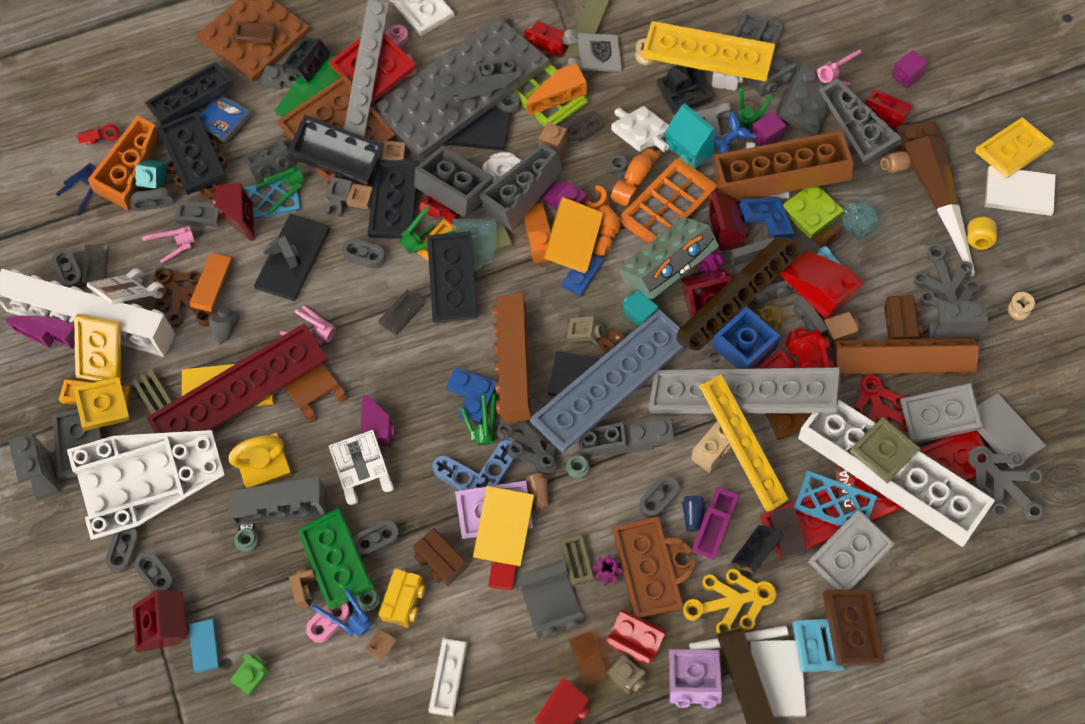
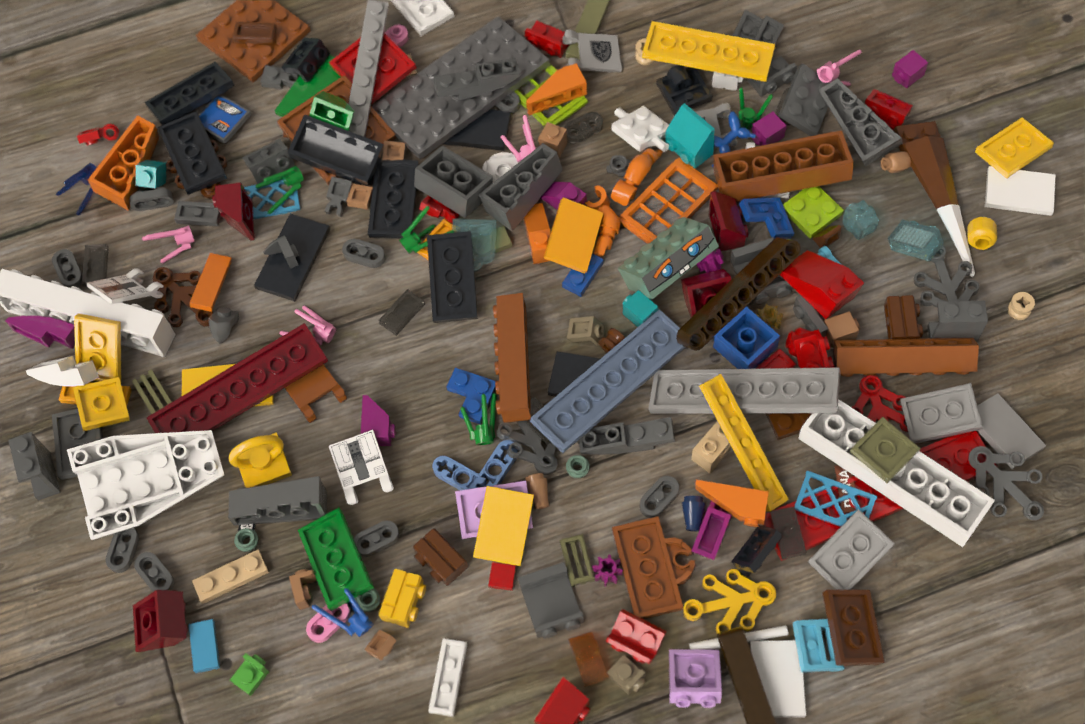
(64, 372): none -> white slope
(230, 576): none -> tan plate
(332, 110): none -> green slope
(526, 149): none -> bright pink plant
(741, 502): none -> orange slope
(916, 240): none -> clear light blue brick

